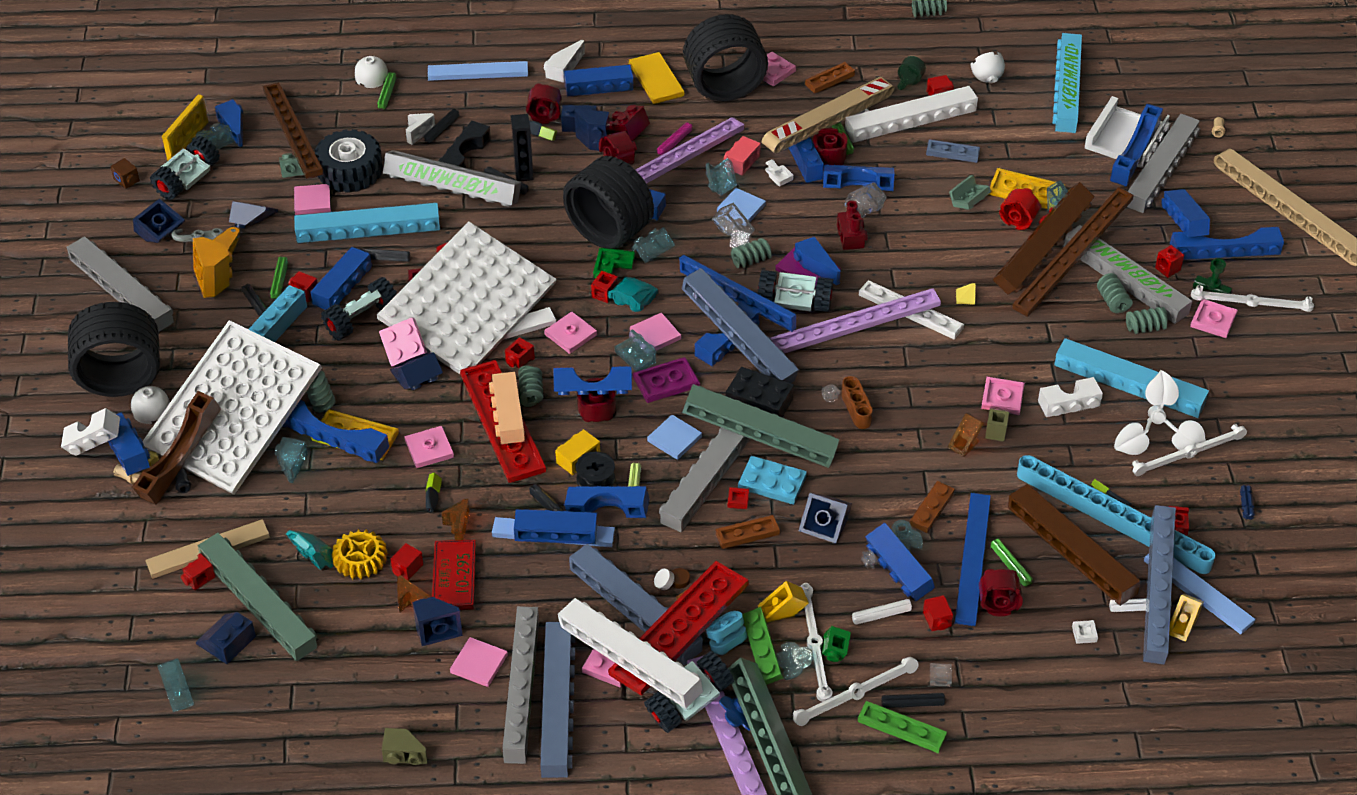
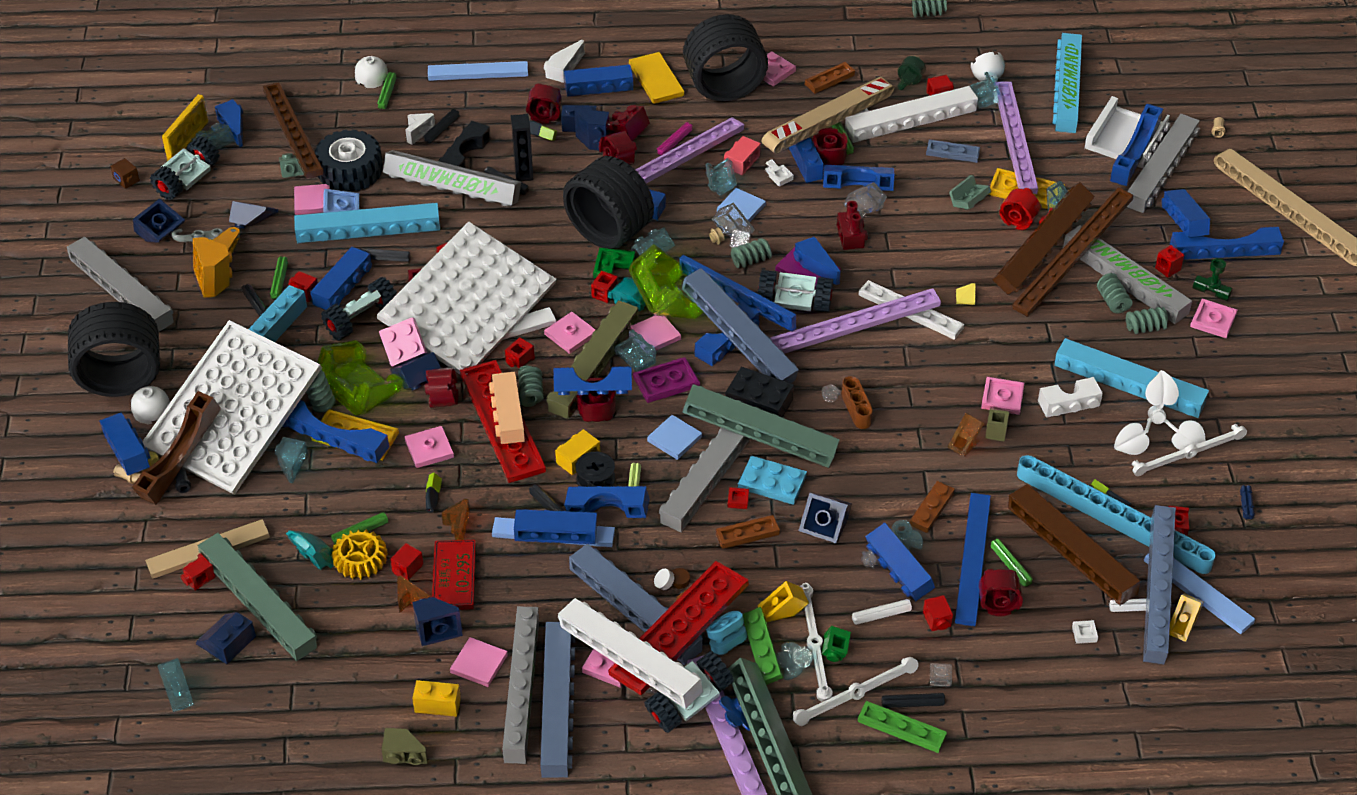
(102, 428): white arch -> none
(339, 201): none -> light blue tile
(352, 380): none -> clear neon green windscreen
(369, 524): none -> bright green axle
(436, 698): none -> yellow brick
(442, 387): none -> dark red brick
(596, 354): none -> olive brick
(656, 279): none -> clear neon green windscreen
(716, 235): none -> tan plate
(986, 91): none -> clear light blue bracket
(1015, 137): none -> lavender plate
(1252, 300): white piece -> none

